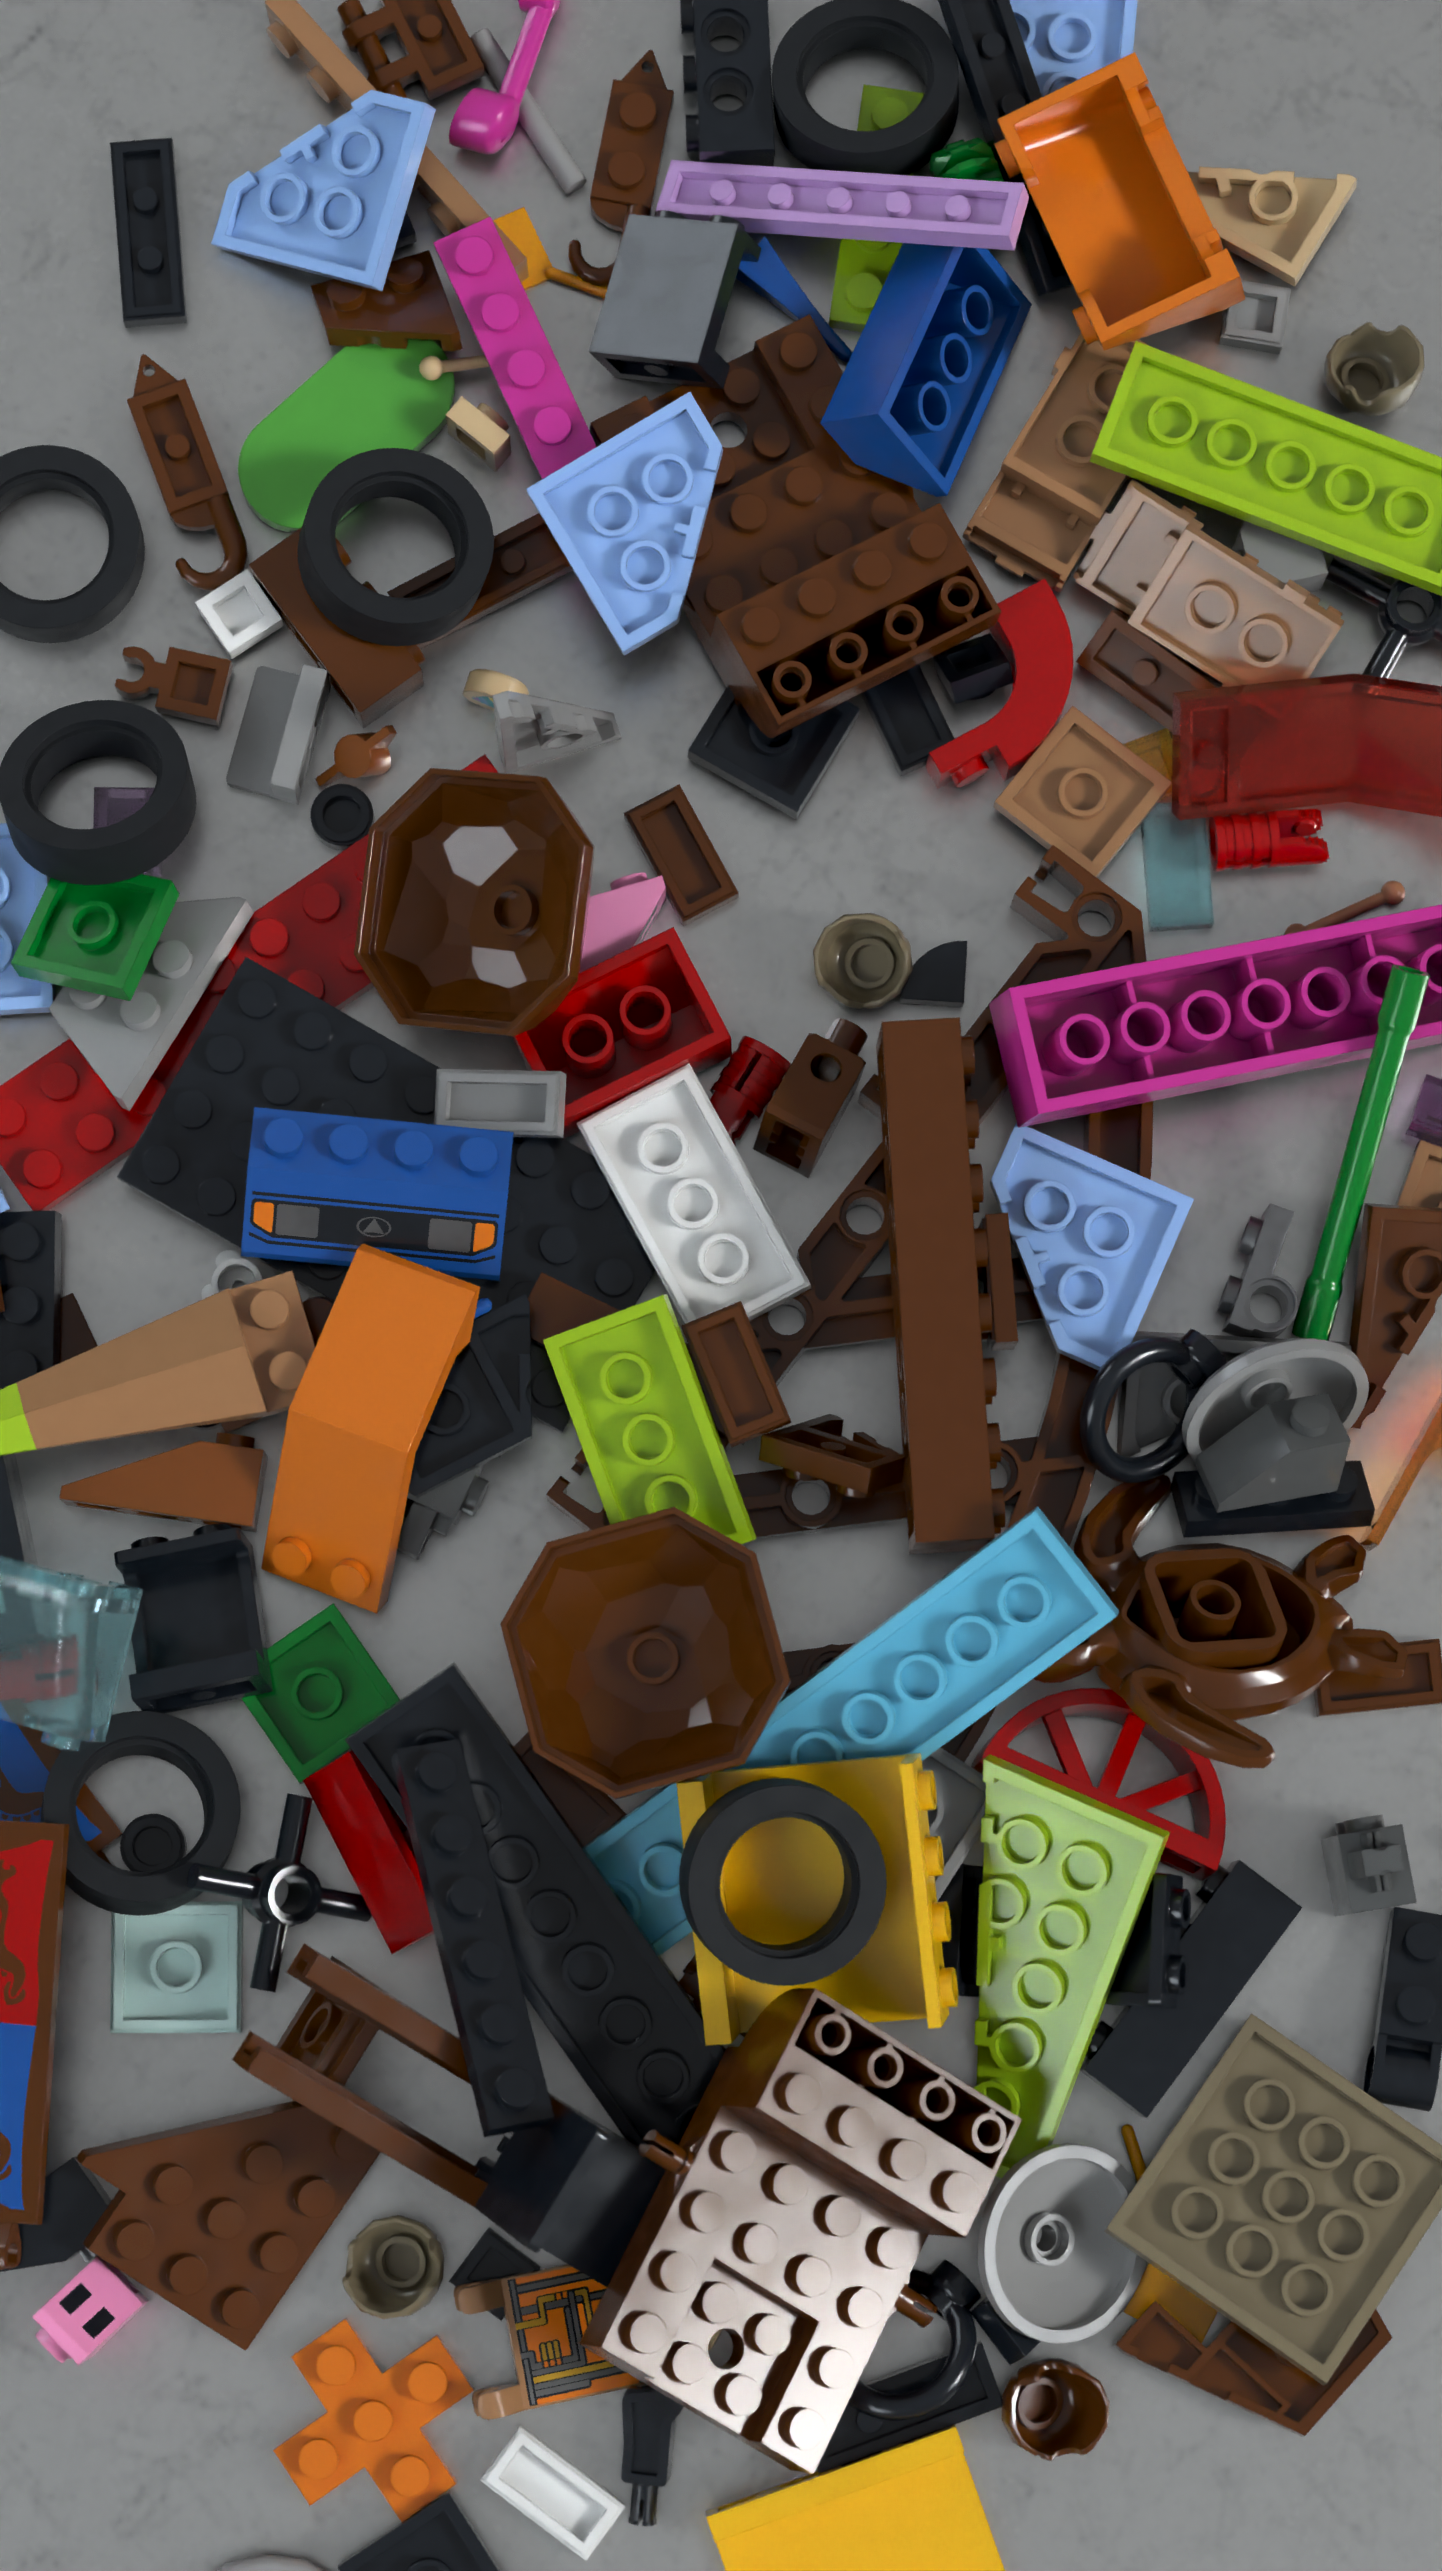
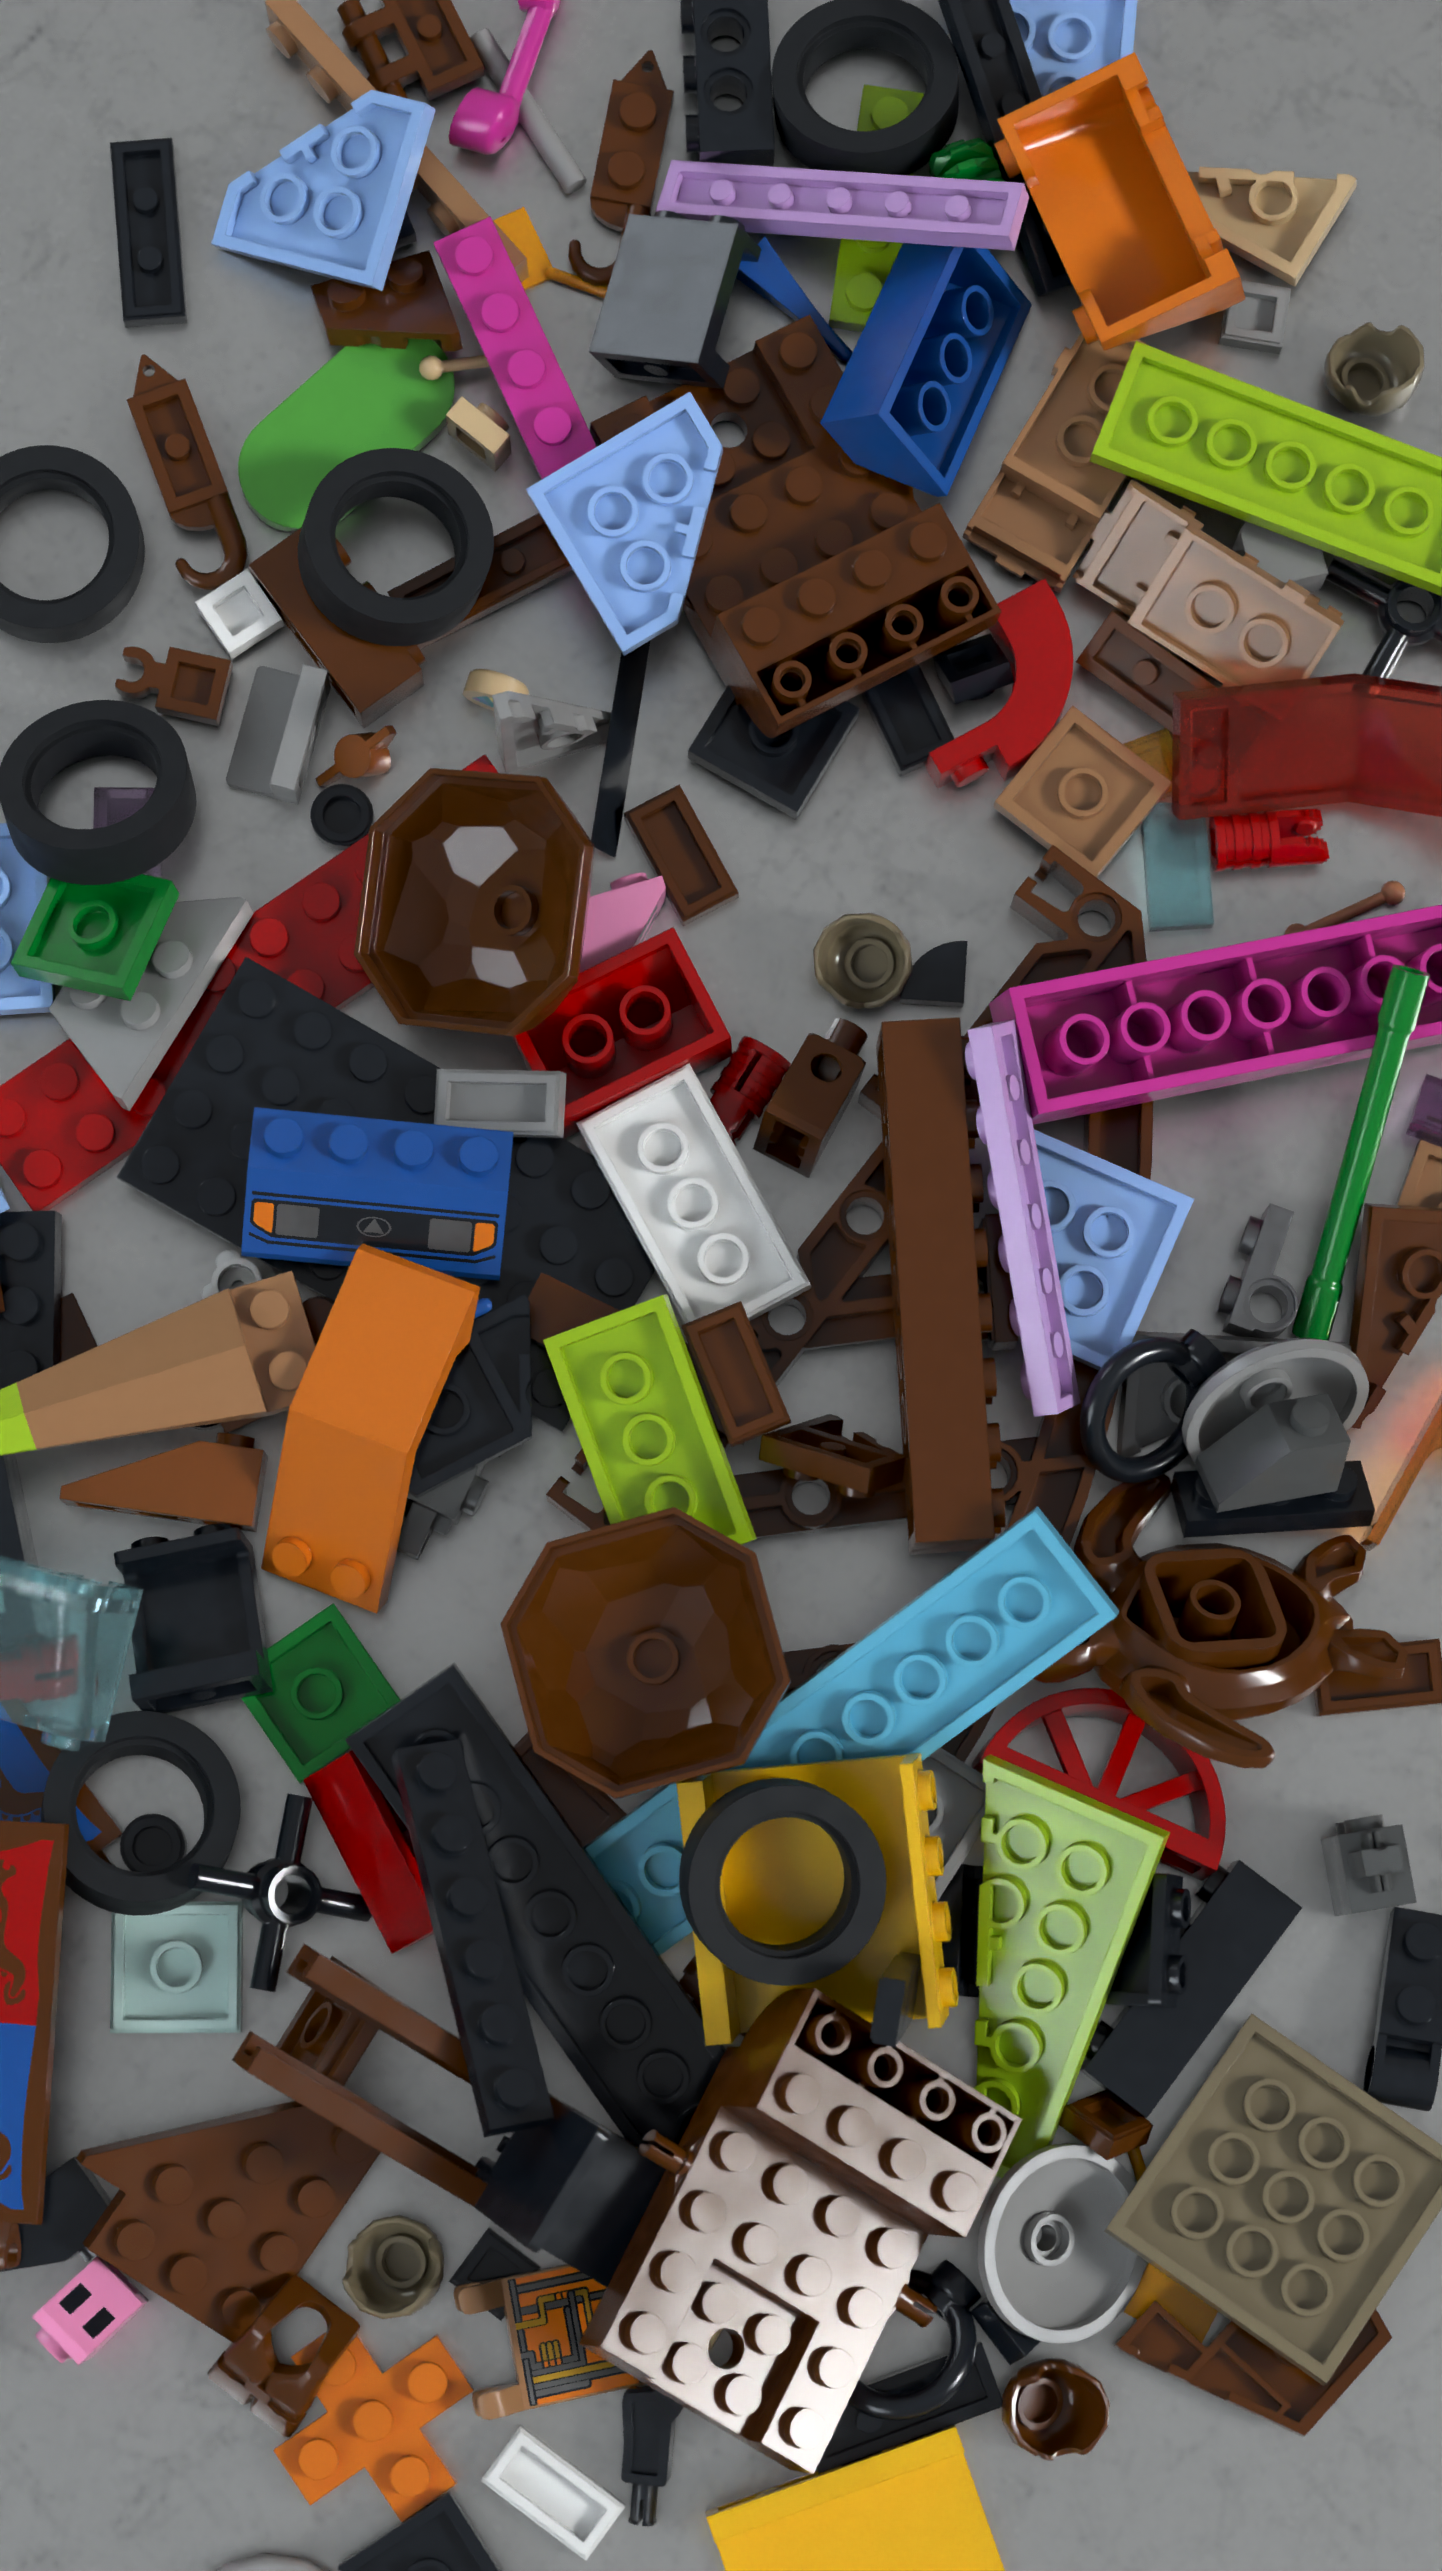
(276, 2390): none -> reddish brown piece
(619, 750): none -> black sticker
(896, 1999): none -> black tile
(1019, 1195): none -> lavender plate
(1106, 2124): none -> reddish brown tile

